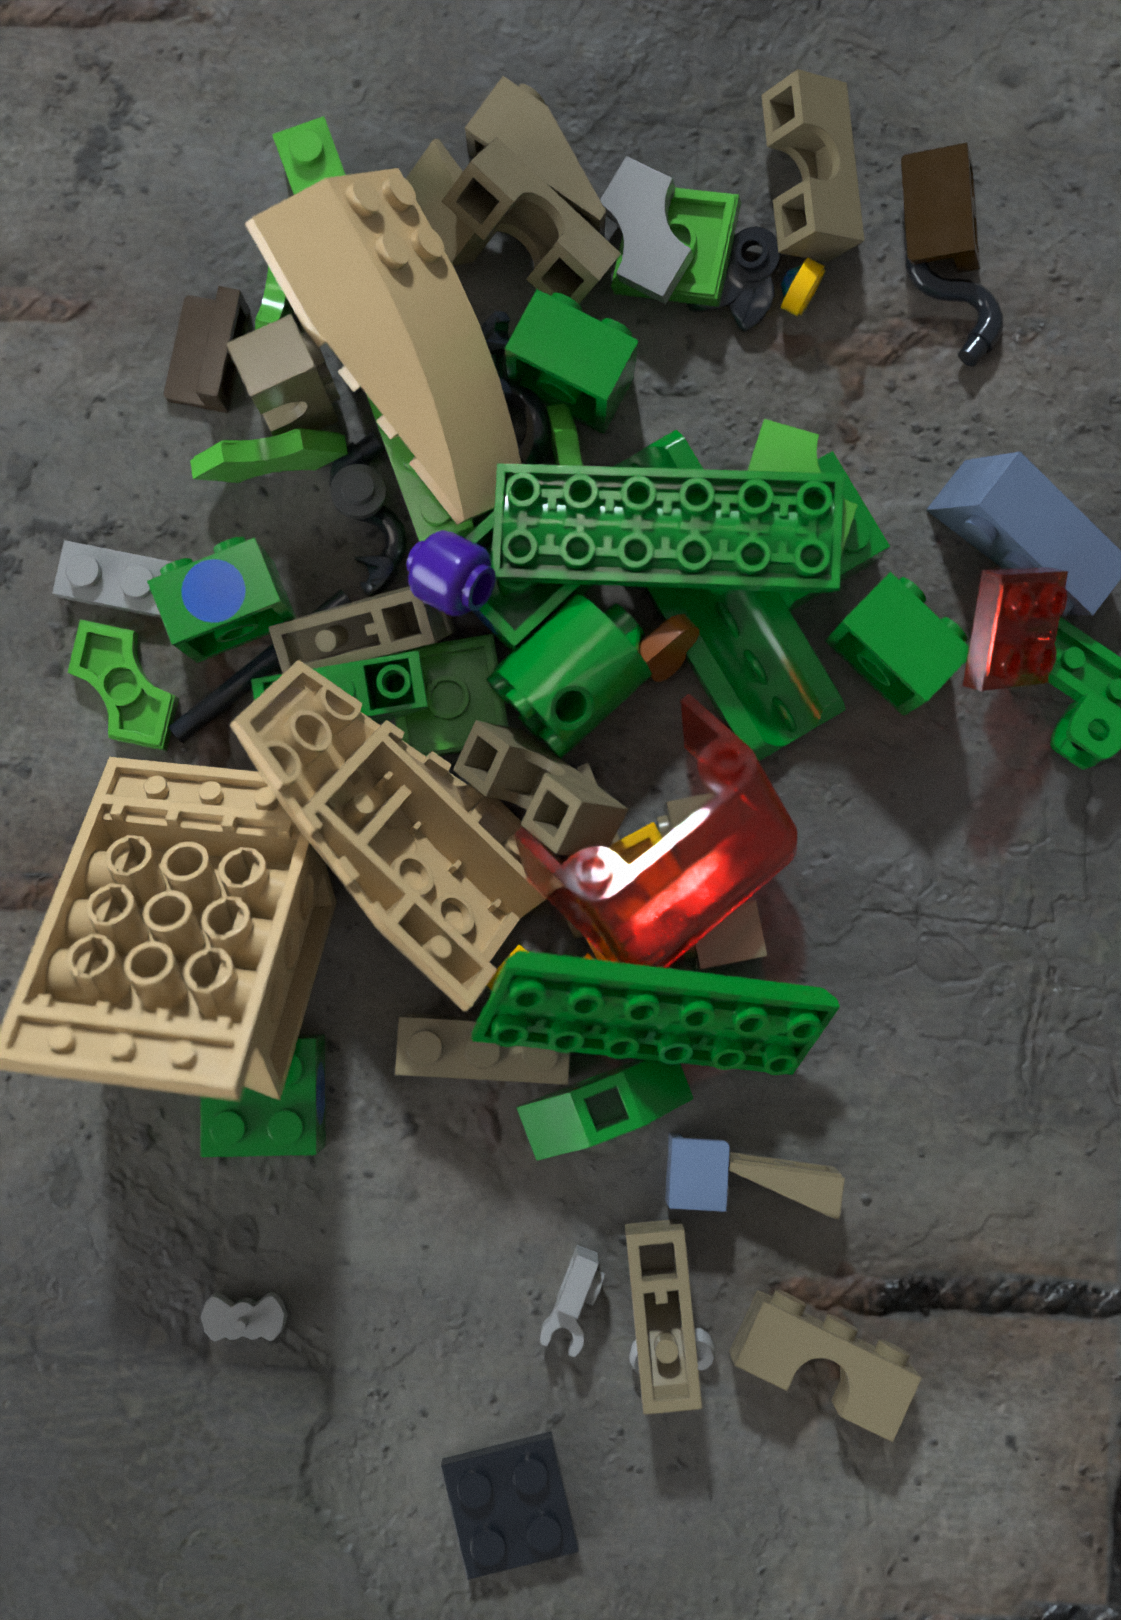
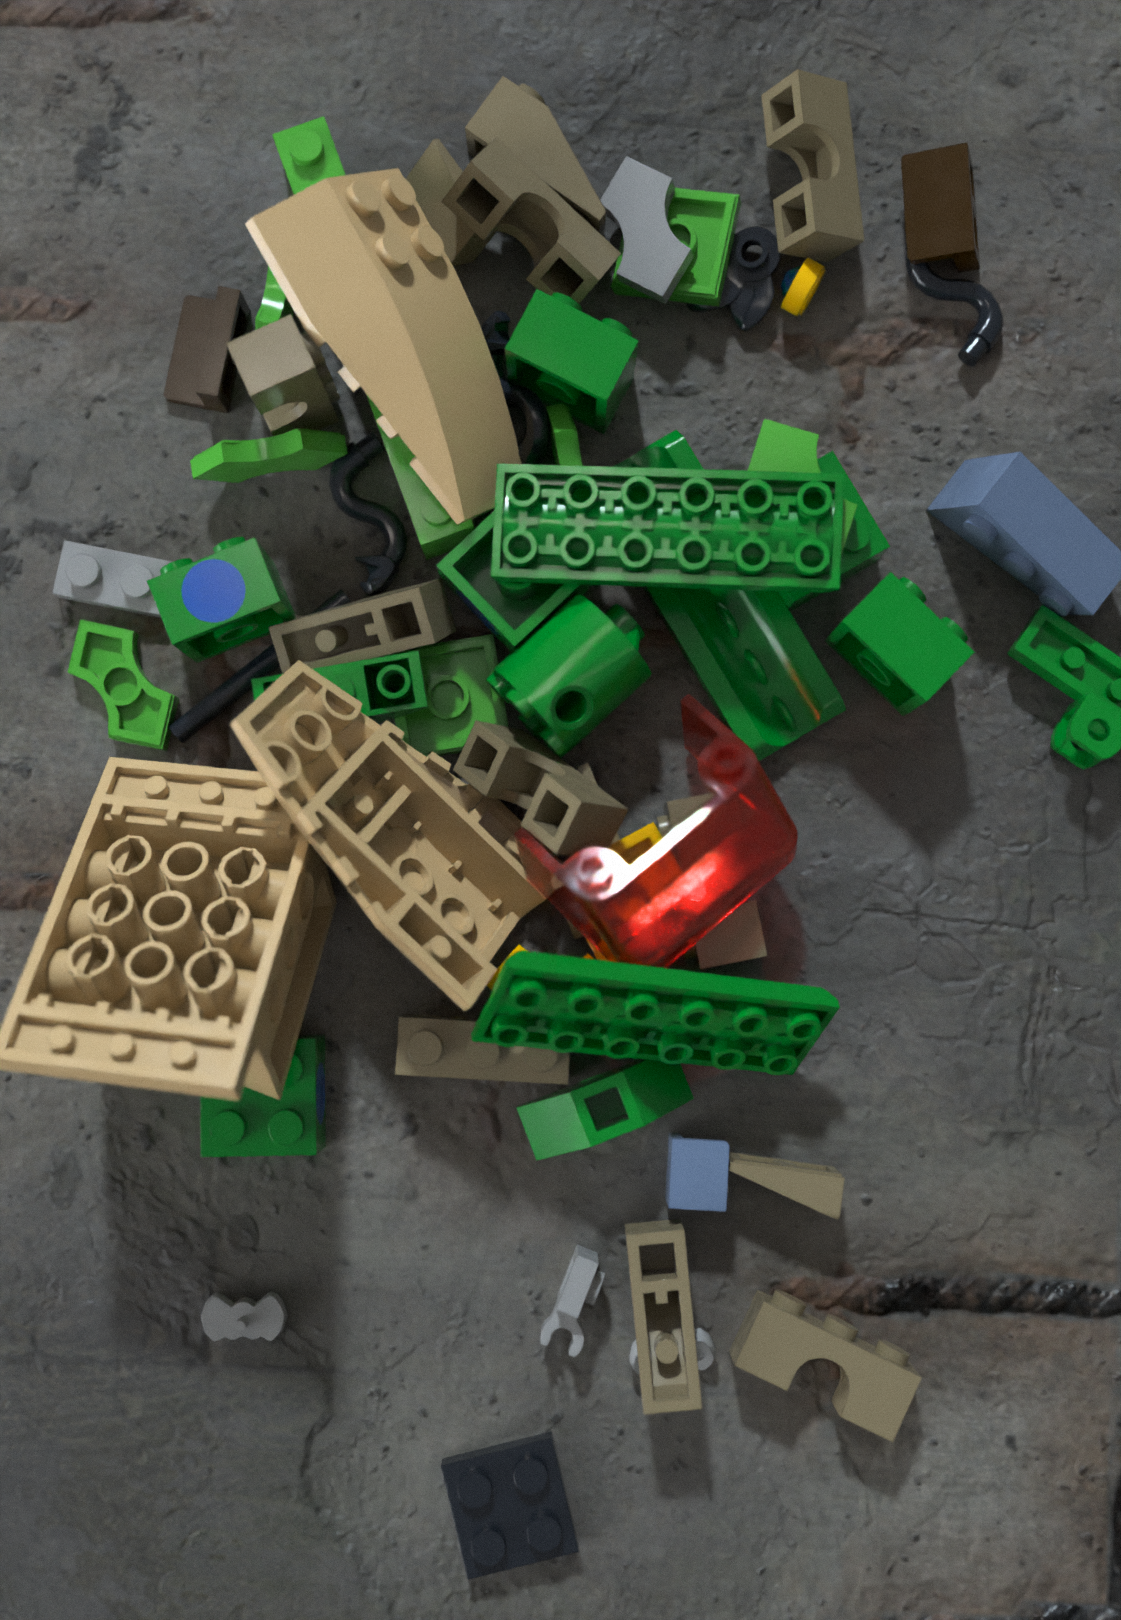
(358, 491): dark grey plate -> none
(450, 573): dark purple head -> none
(667, 646): dark orange tile -> none
(1015, 628): clear red plate -> none

